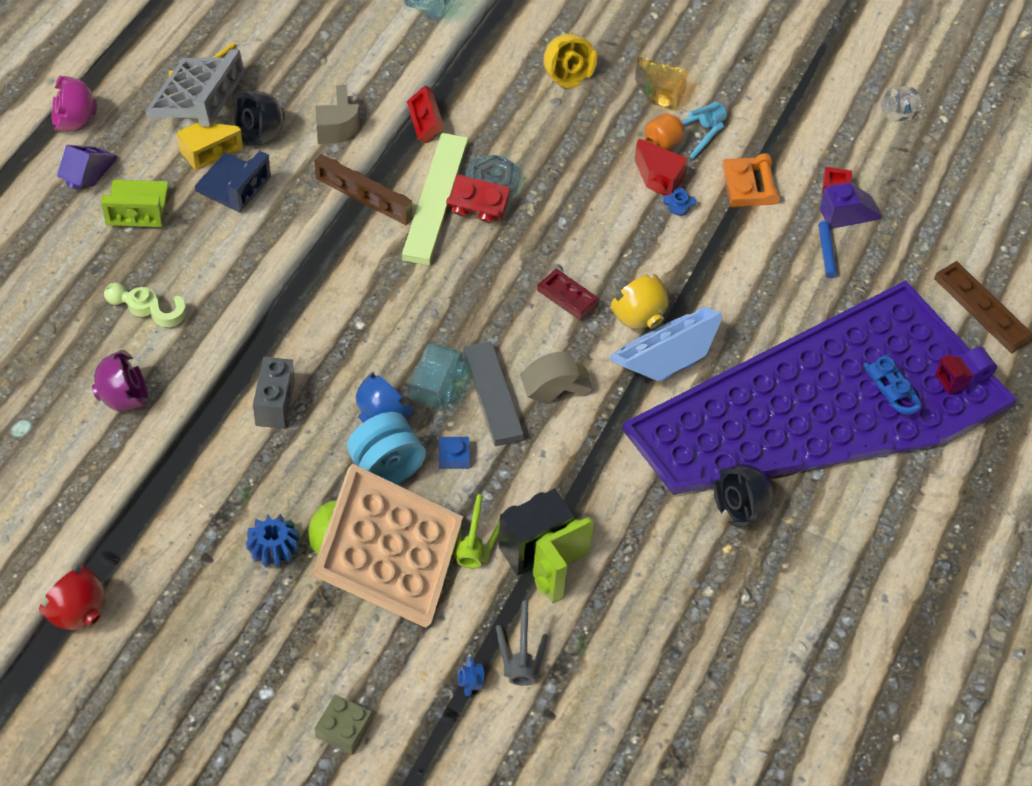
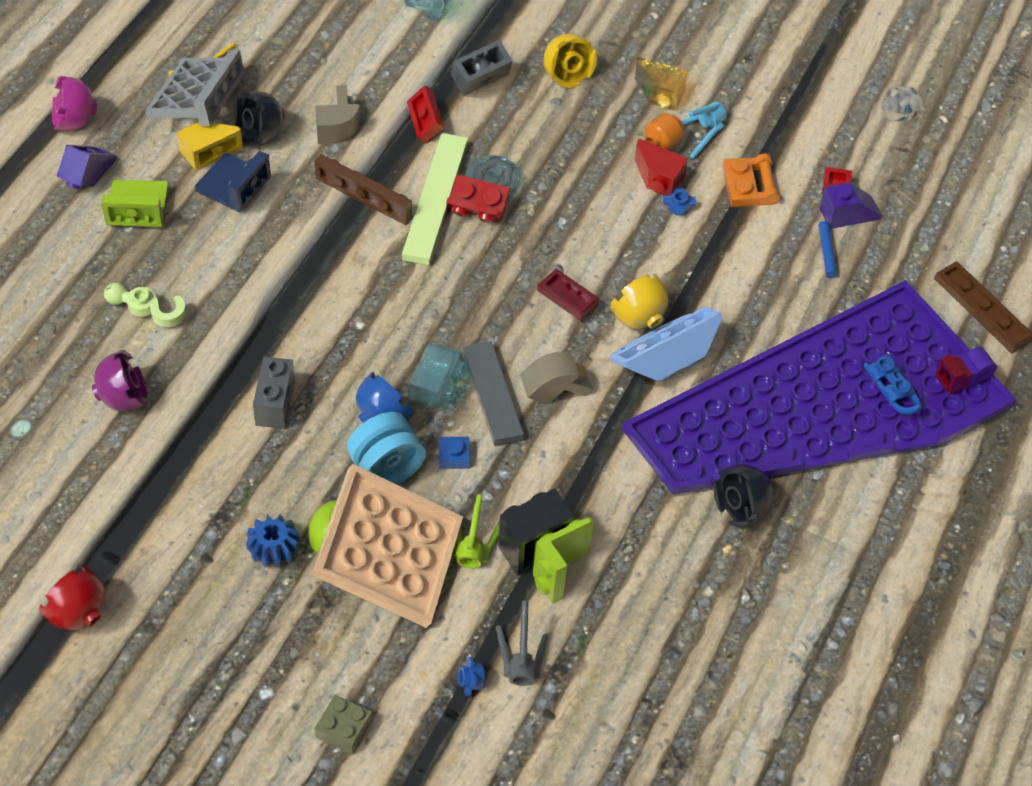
(481, 67): none -> dark grey brick

